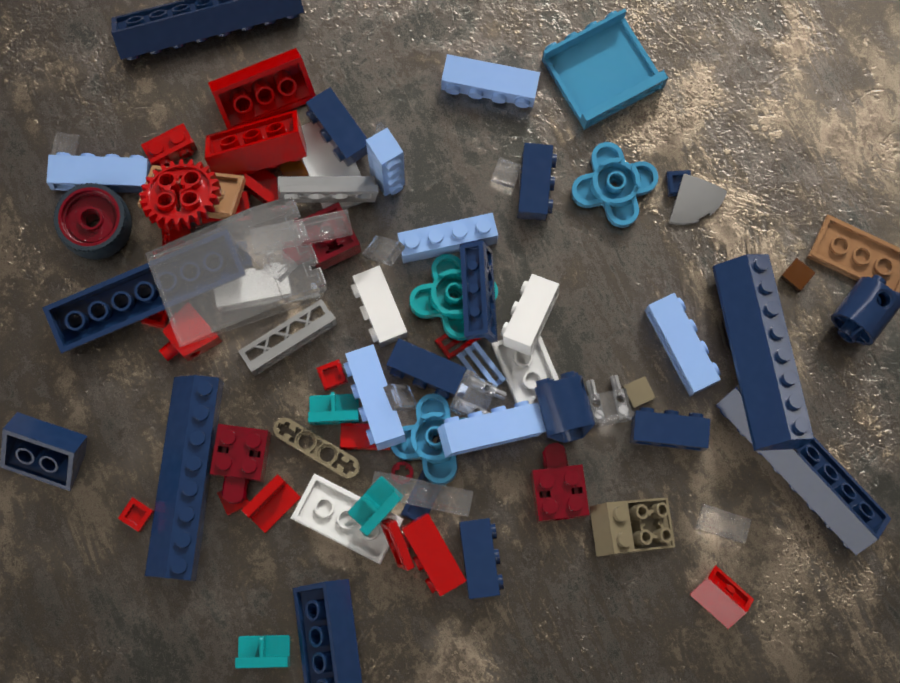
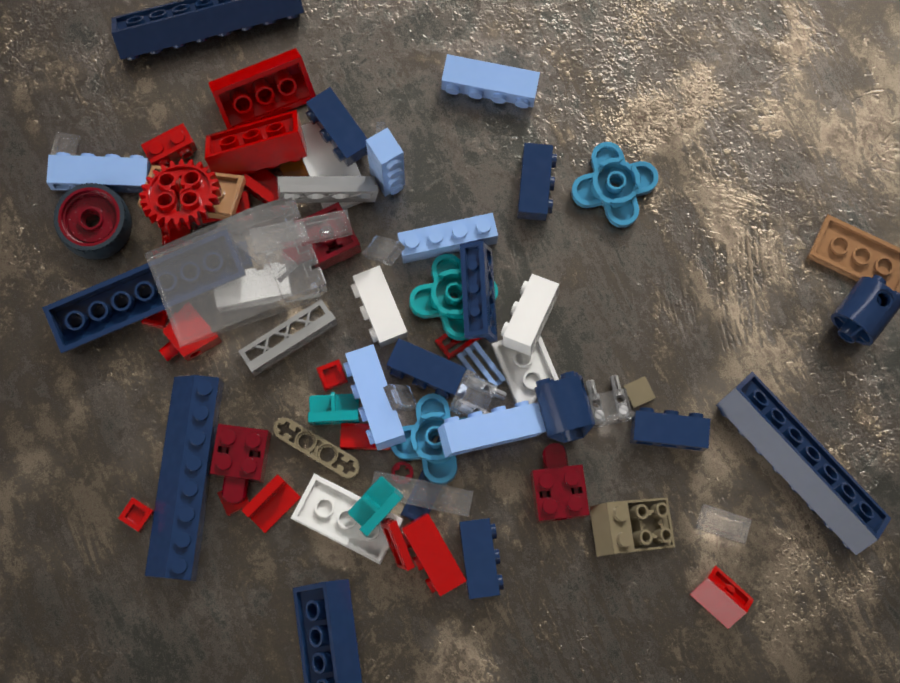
(42, 451): dark blue slope -> none
(263, 651): teal panel -> none
(506, 173): clear tile -> none
(602, 69): dark azure panel -> none
(673, 181): dark blue tile -> none
(682, 344): light blue brick -> none
(695, 200): light grey brick -> none
(762, 354): dark blue slope -> none
(797, 275): reddish brown tile -> none

